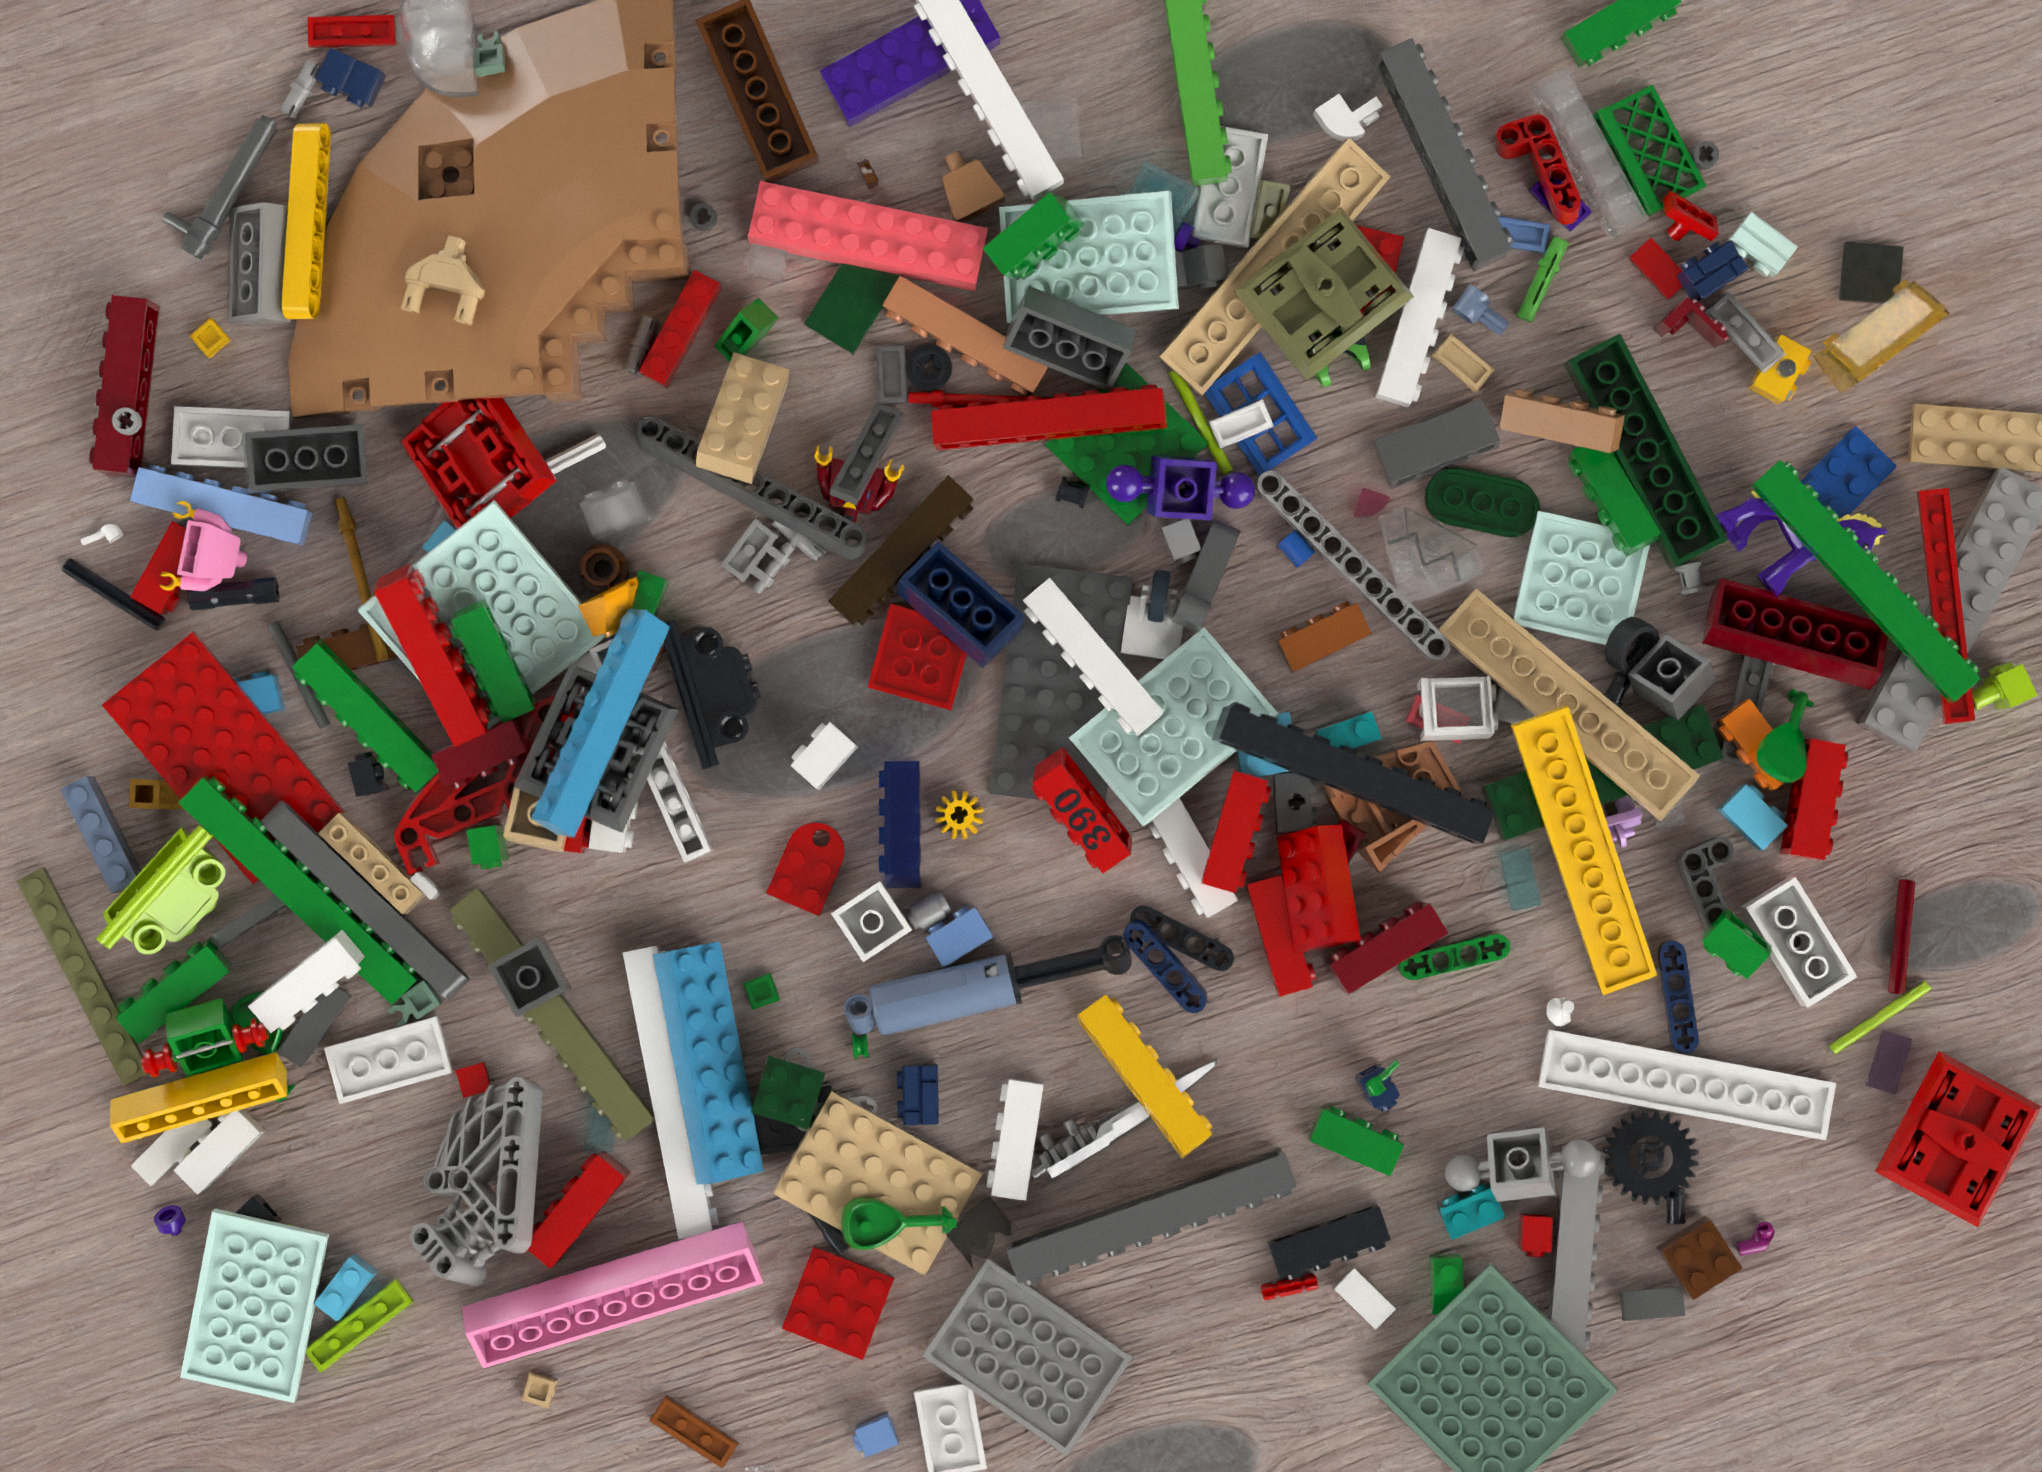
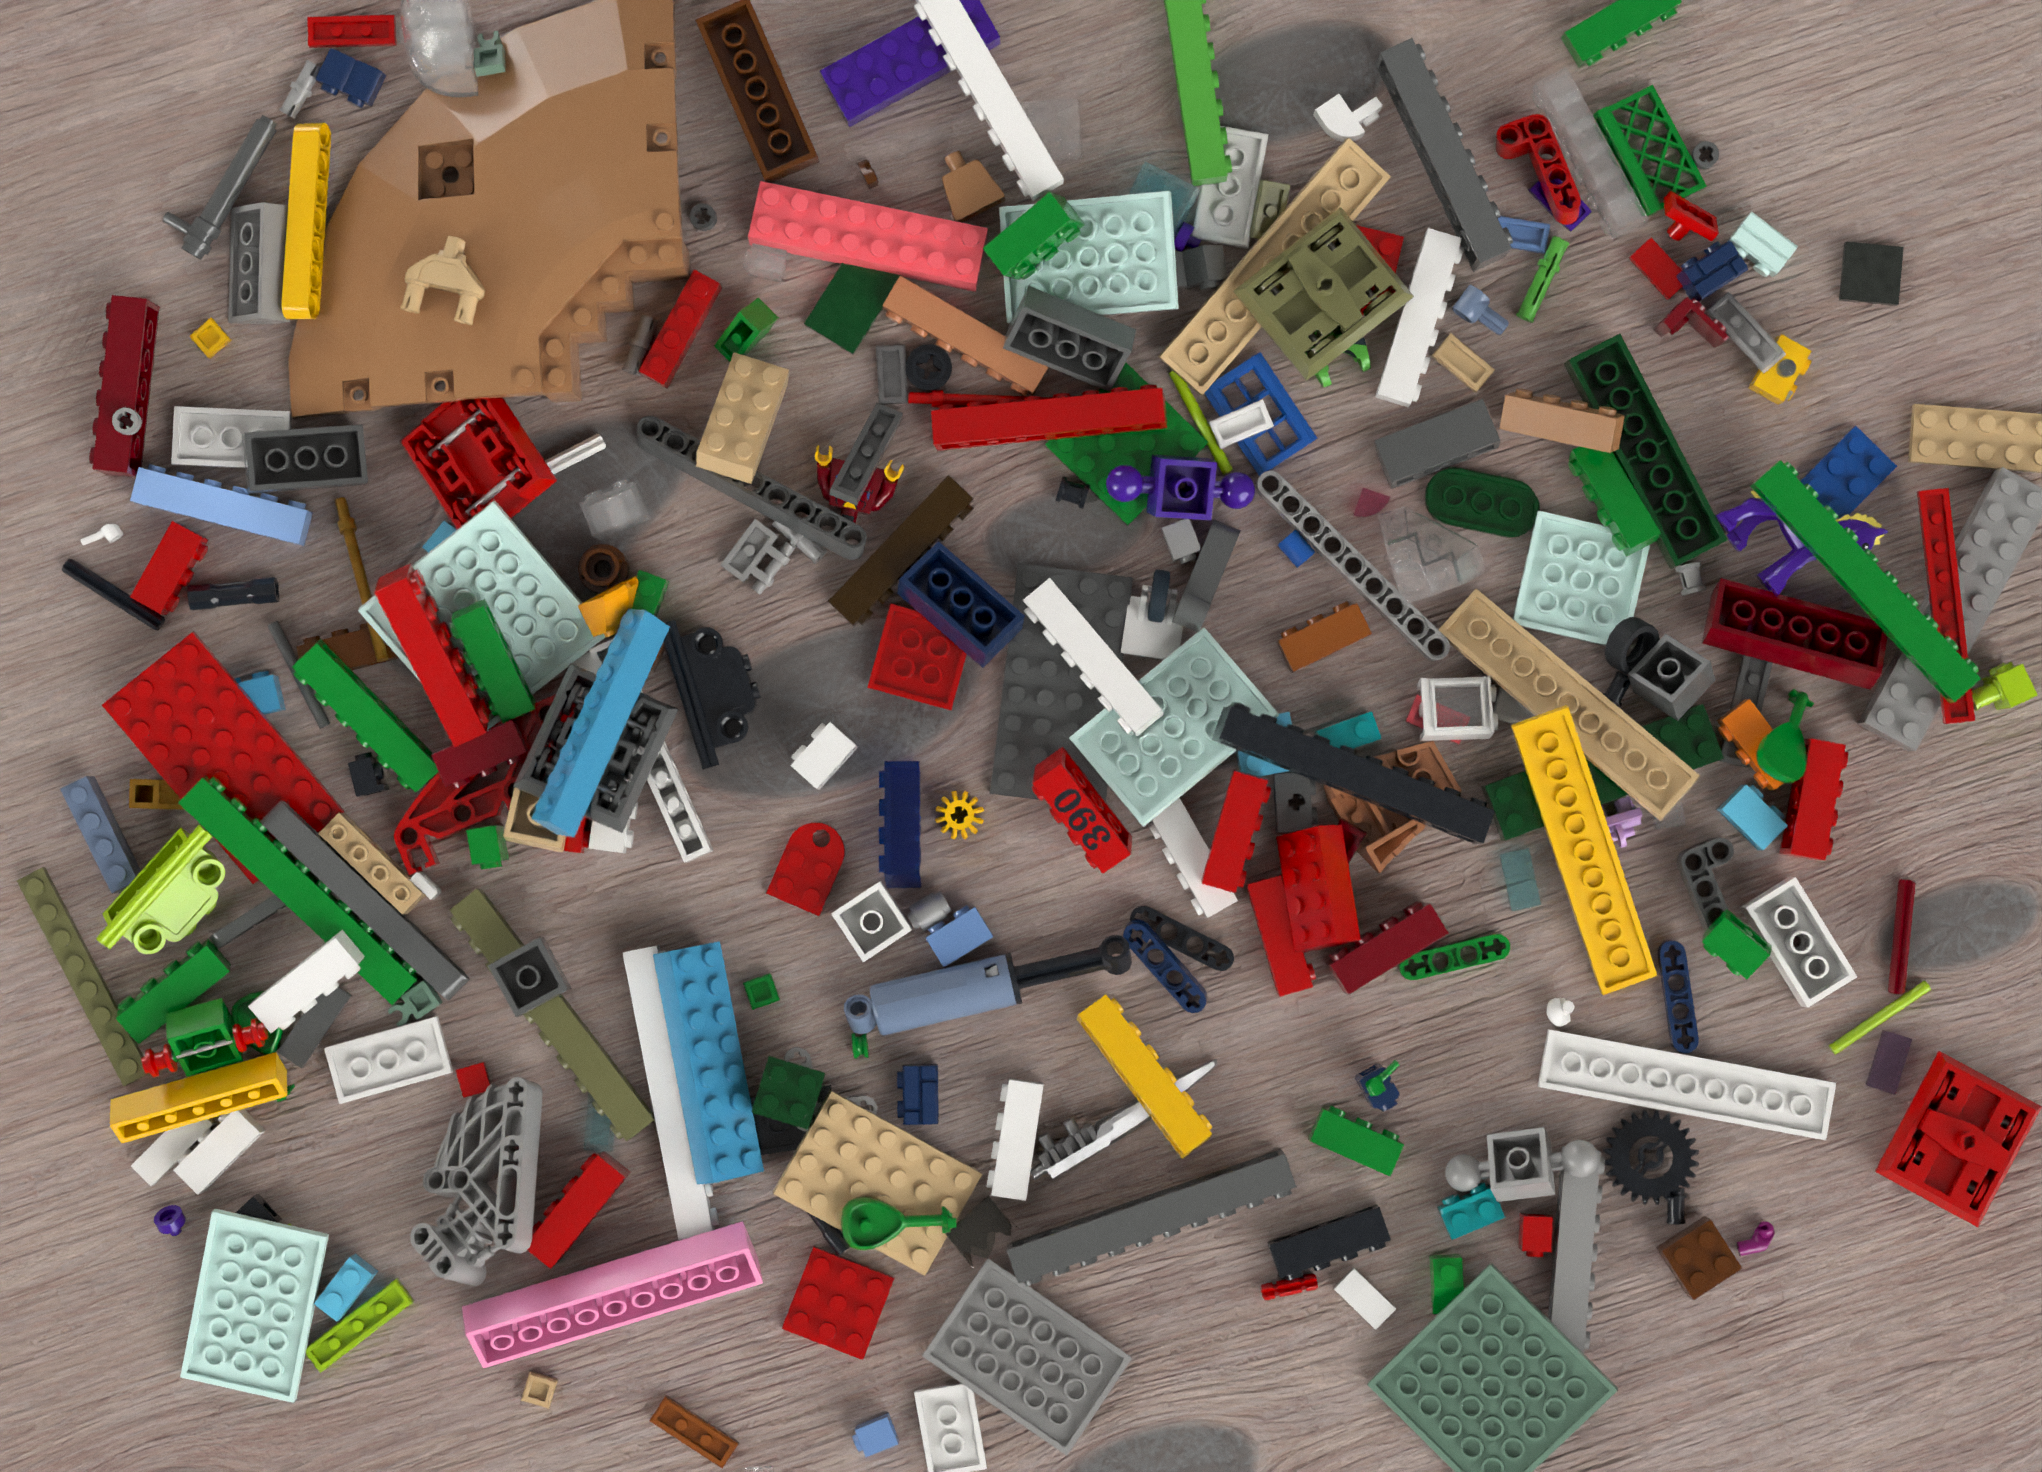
(207, 551): bright pink torso -> none
(1652, 1303): dark grey slope -> none
(1880, 335): clear yellow windscreen -> none

